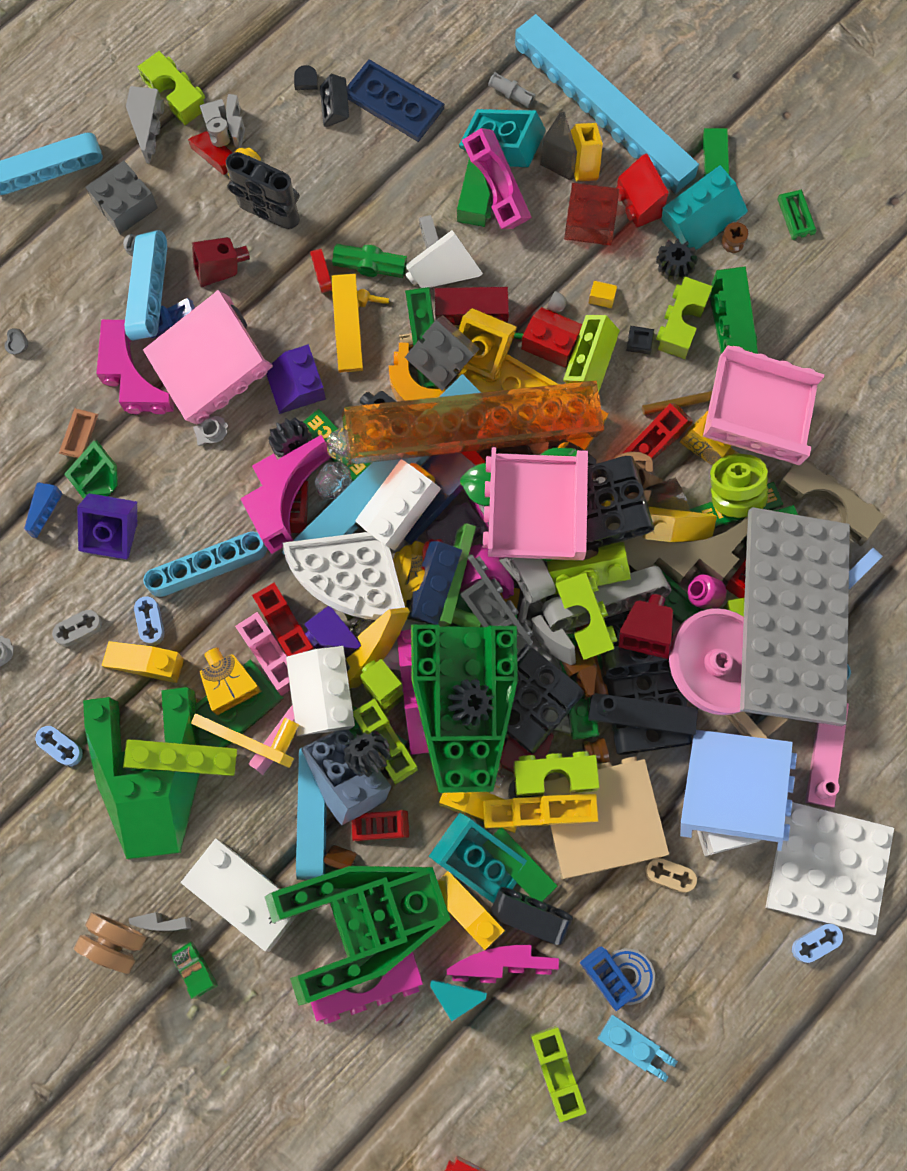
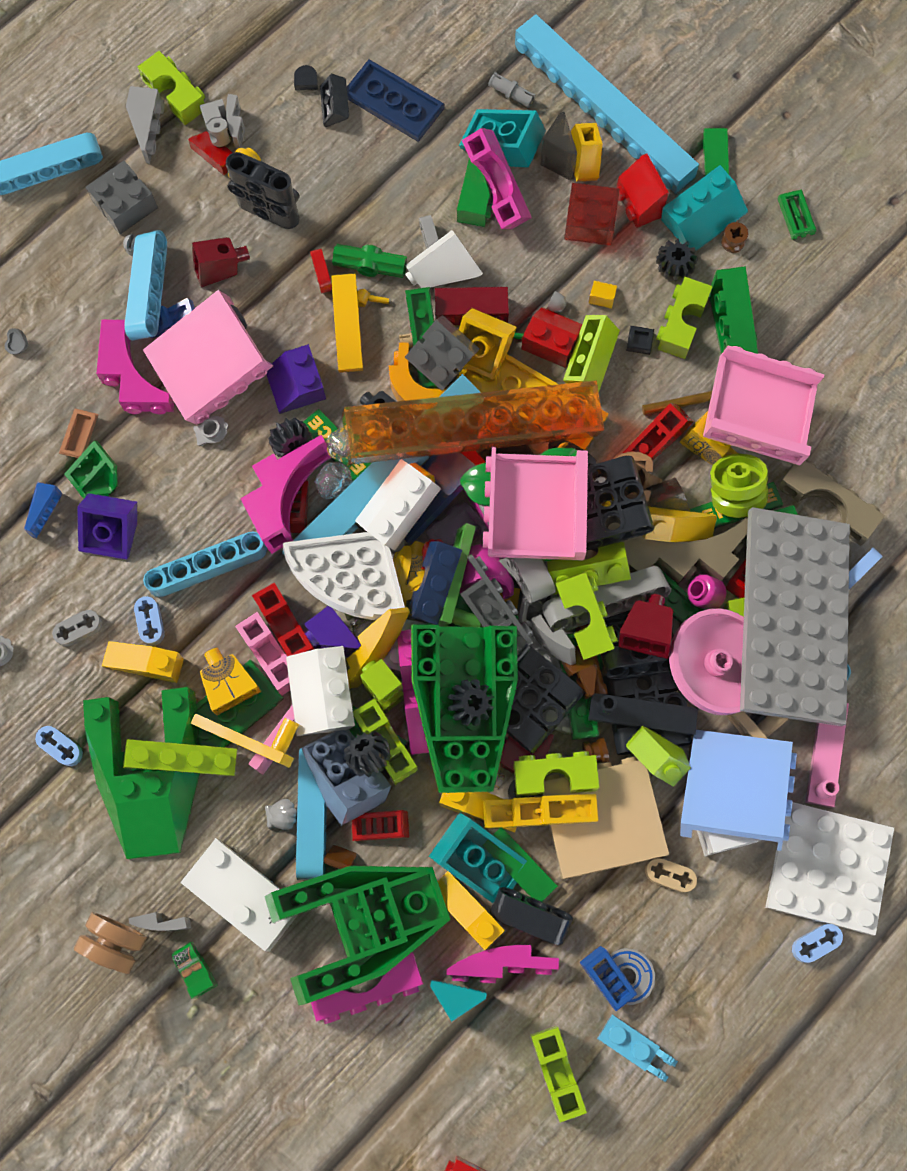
(281, 814): none -> light grey animal
(659, 755): none -> lime slope

